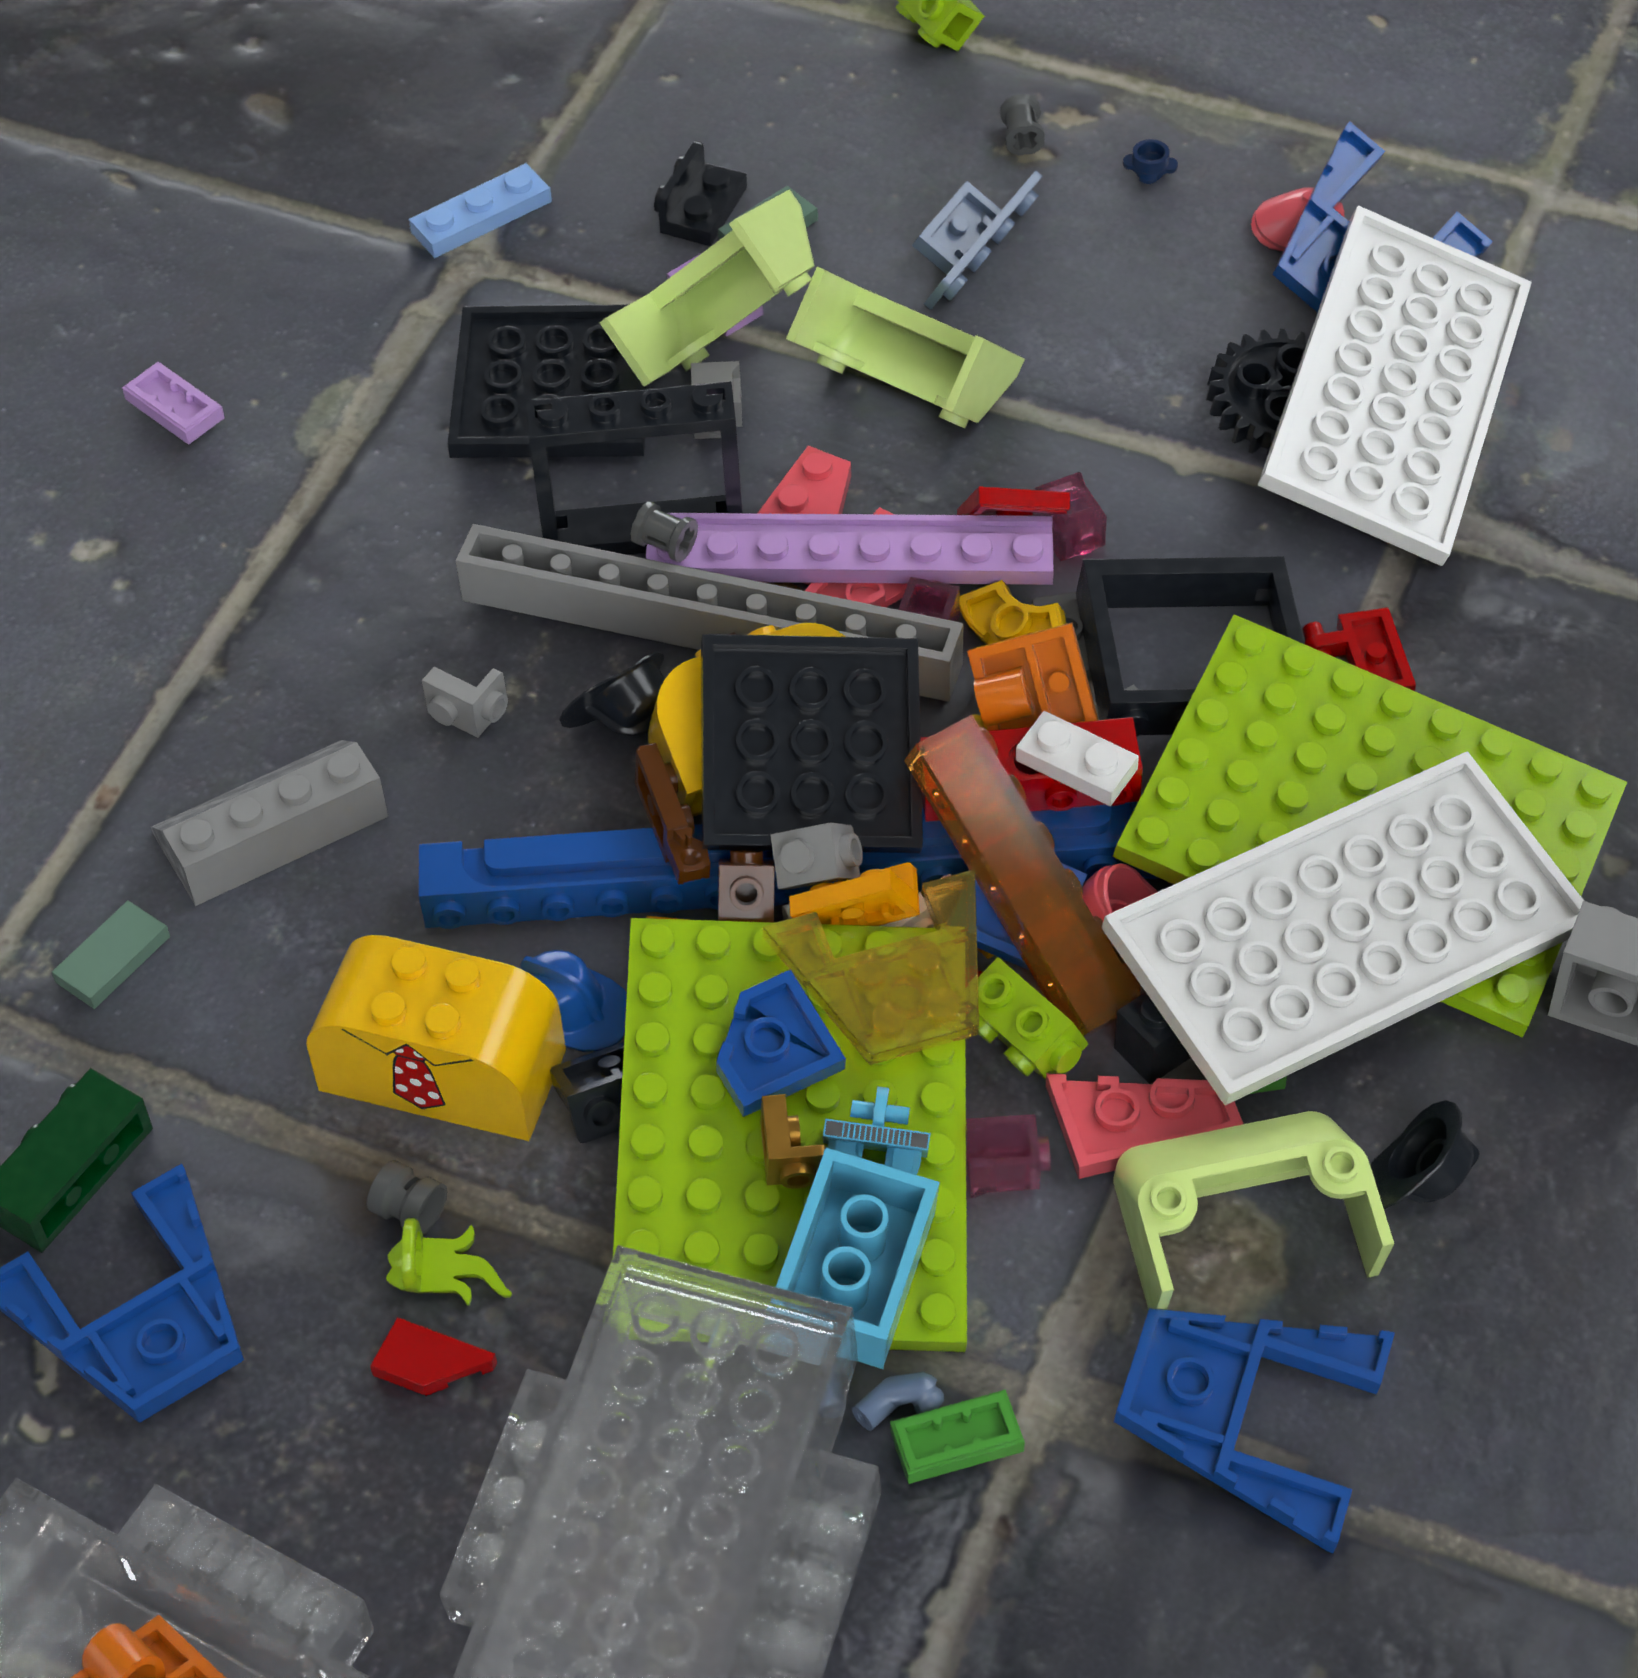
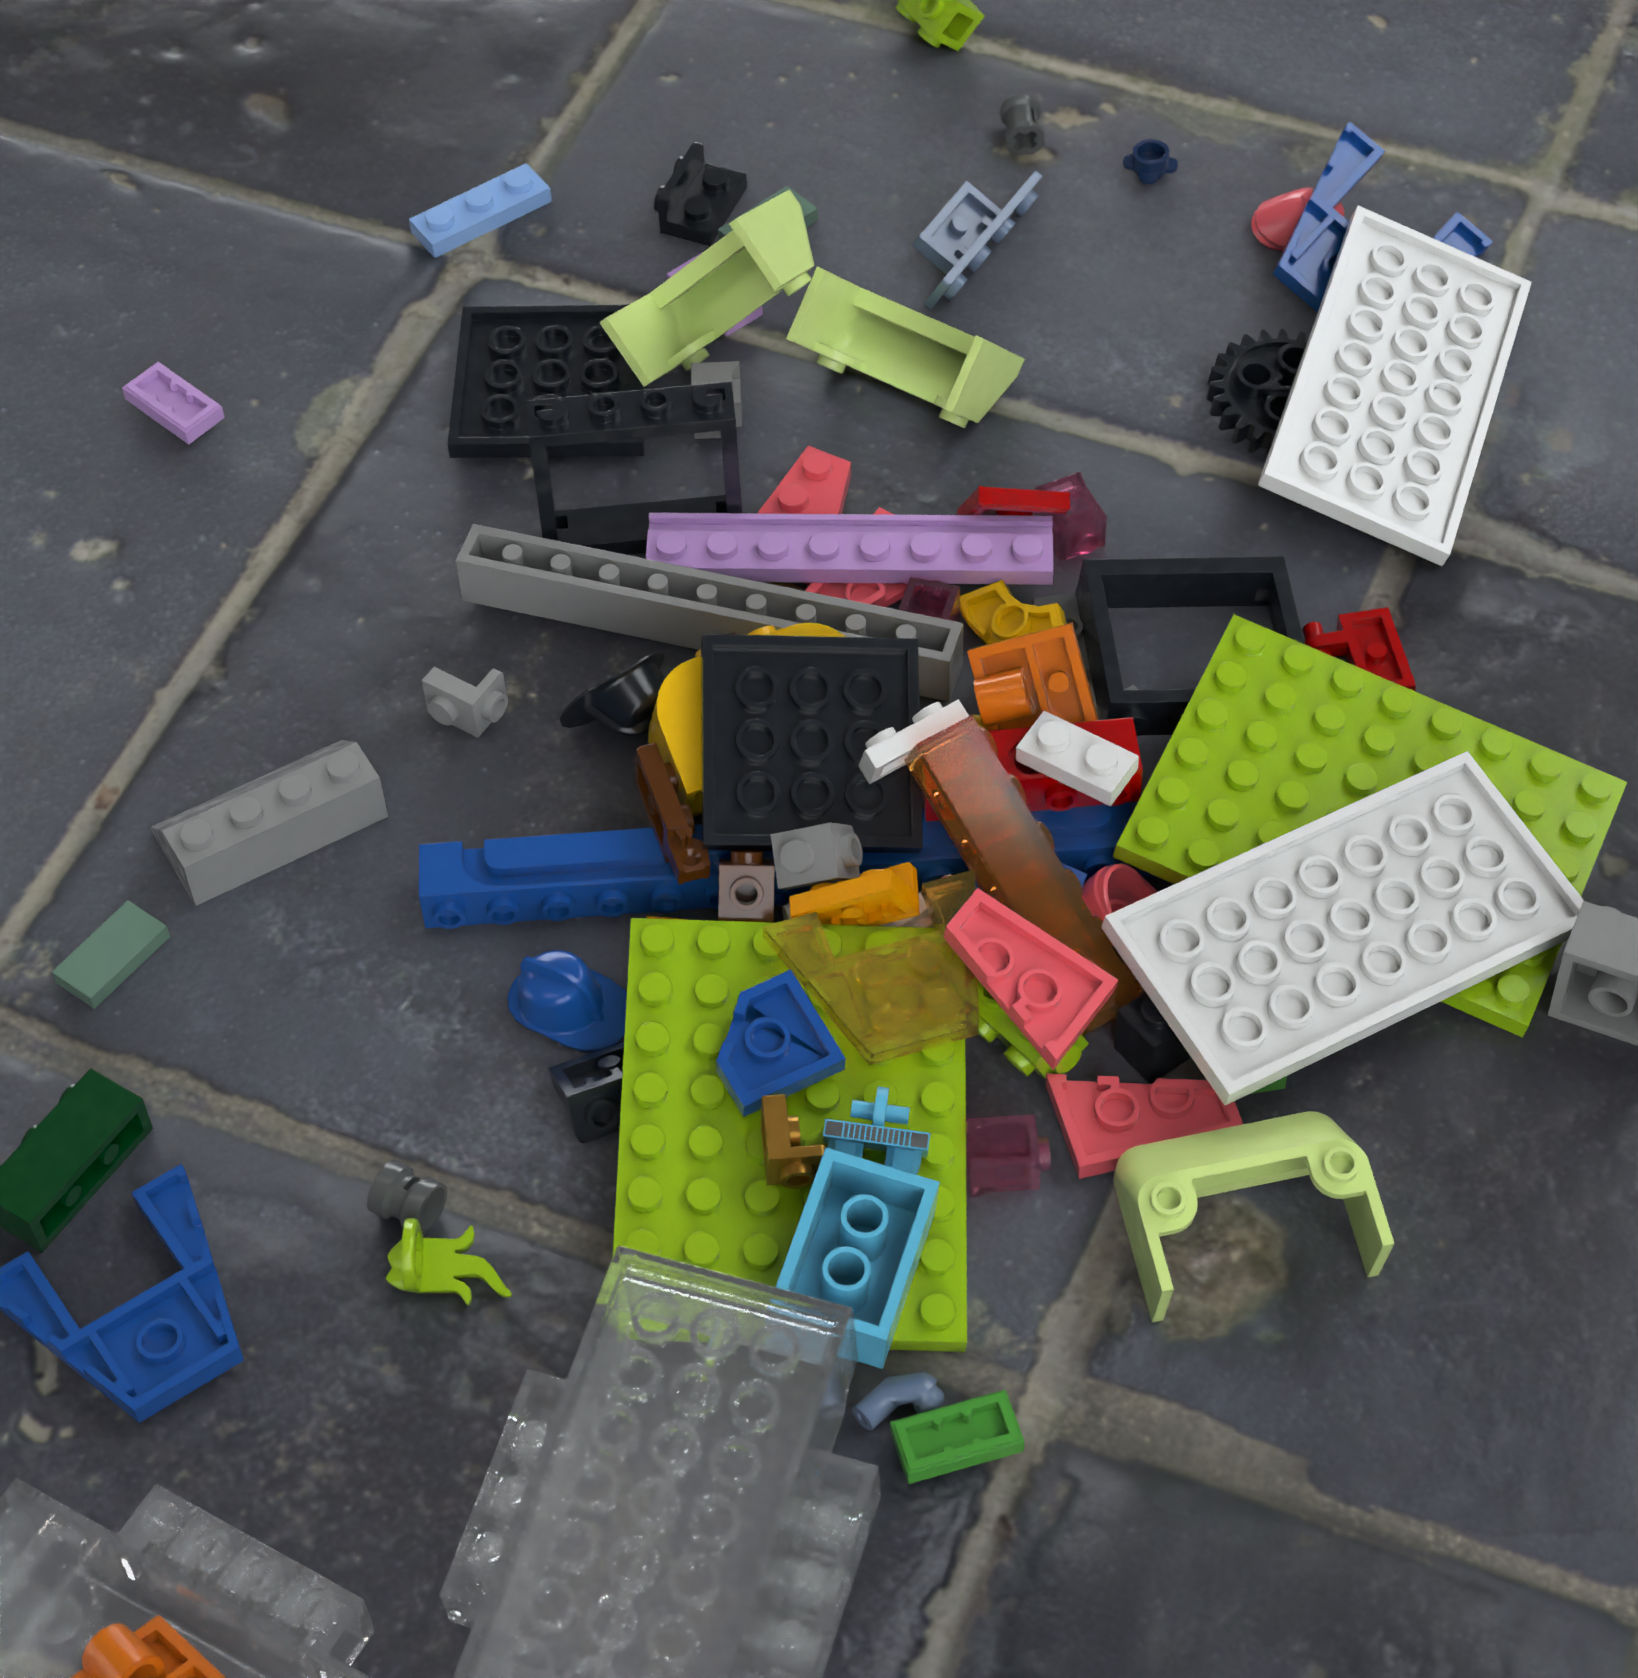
(427, 1359): red tile -> none
(438, 1035): yellow brick -> none
(664, 531): dark grey bush -> none
(889, 749): none -> white plate
(1030, 974): none -> coral wing
(1194, 1388): blue wing -> none
(1426, 1158): black piece -> none

